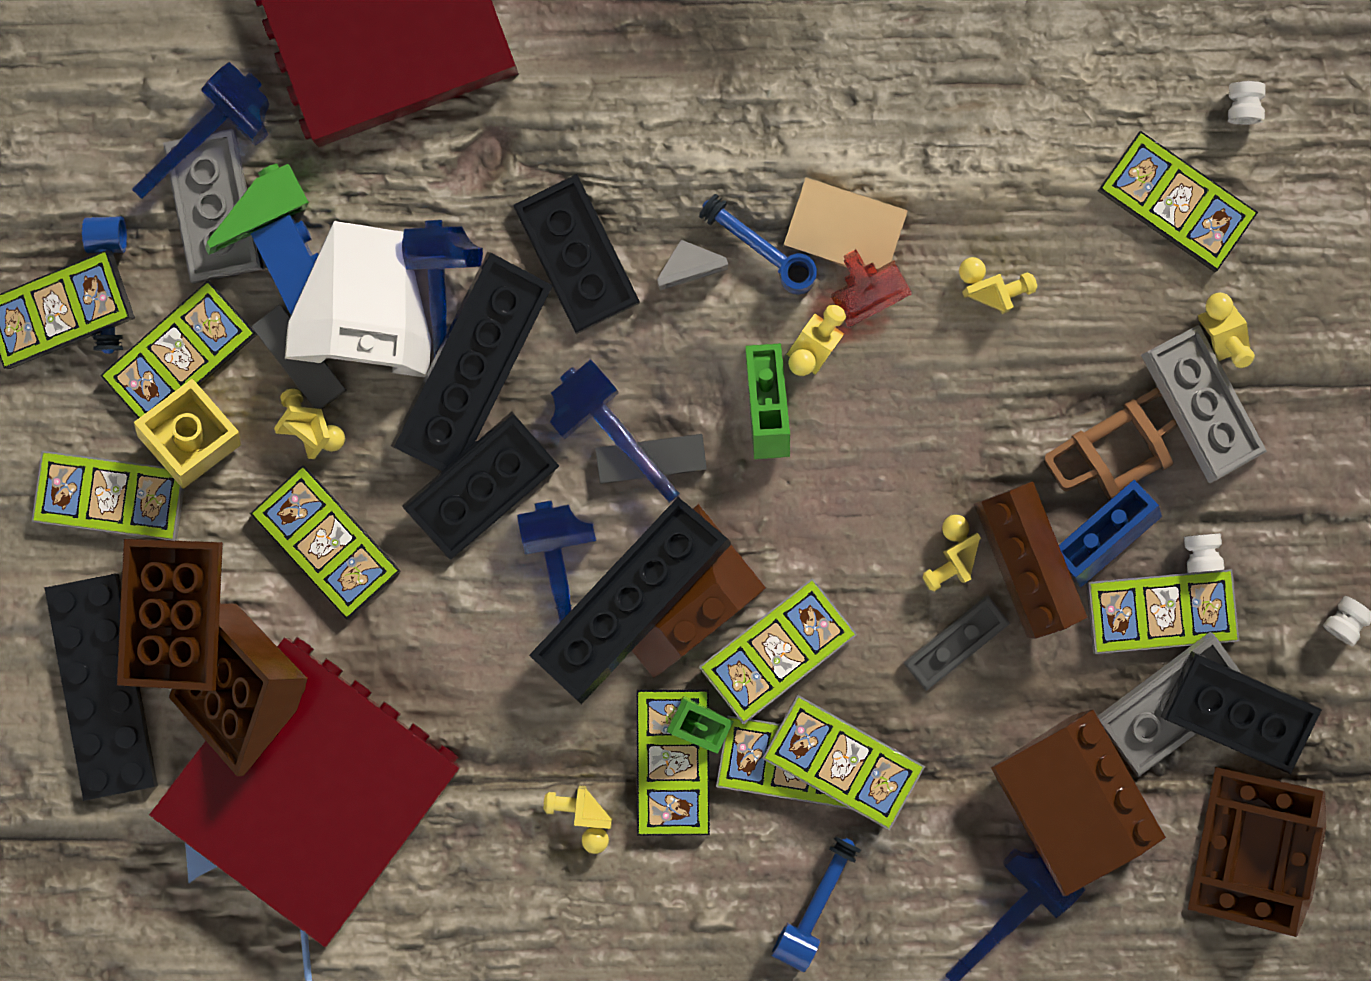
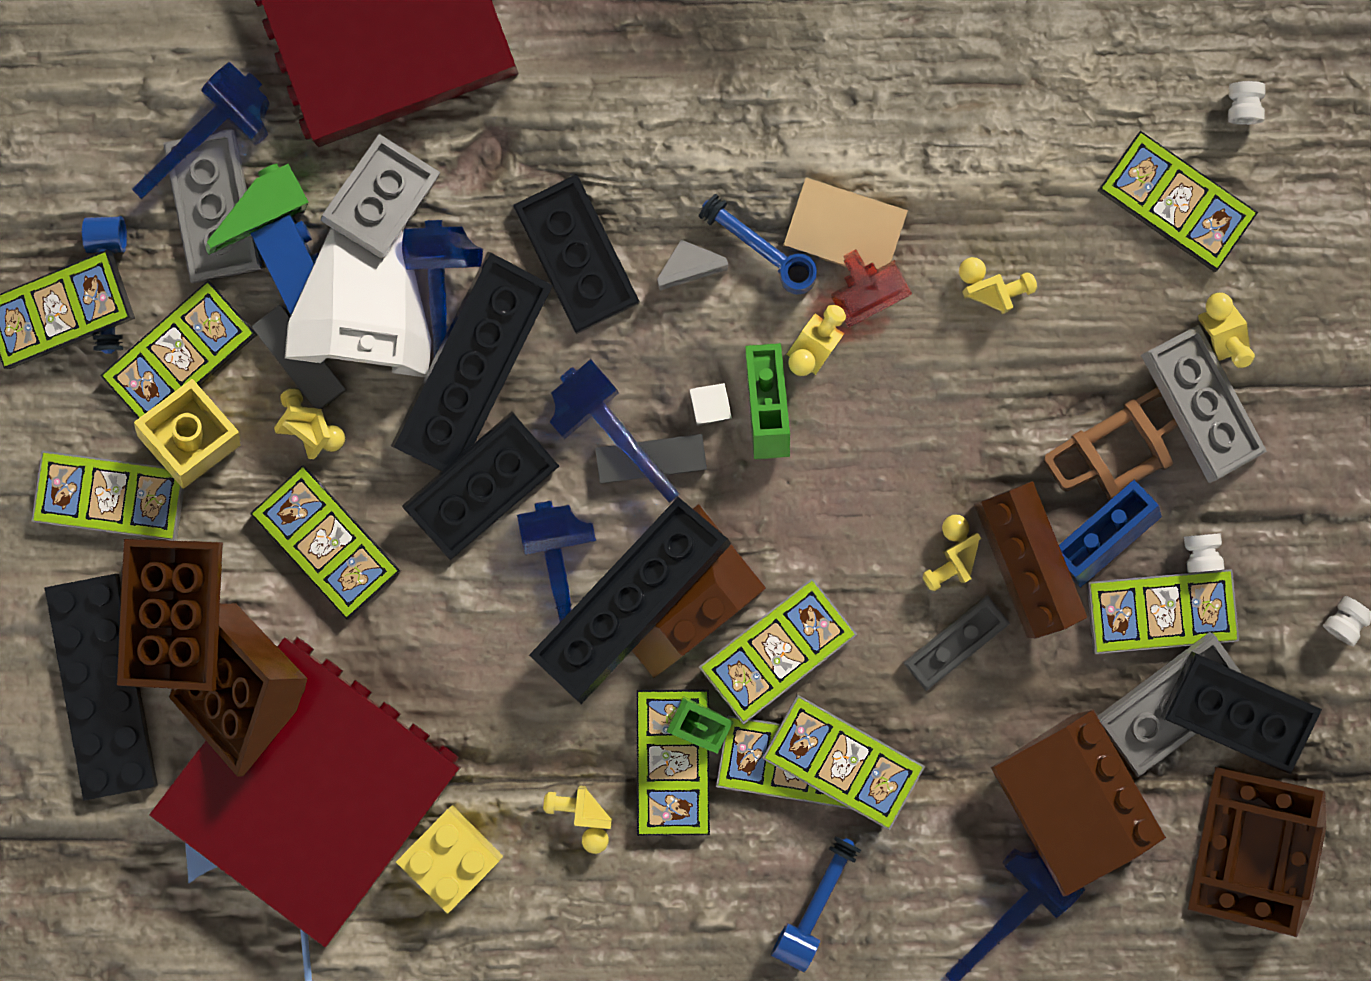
(380, 196): none -> light grey plate
(449, 859): none -> light yellow brick
(710, 404): none -> white slope

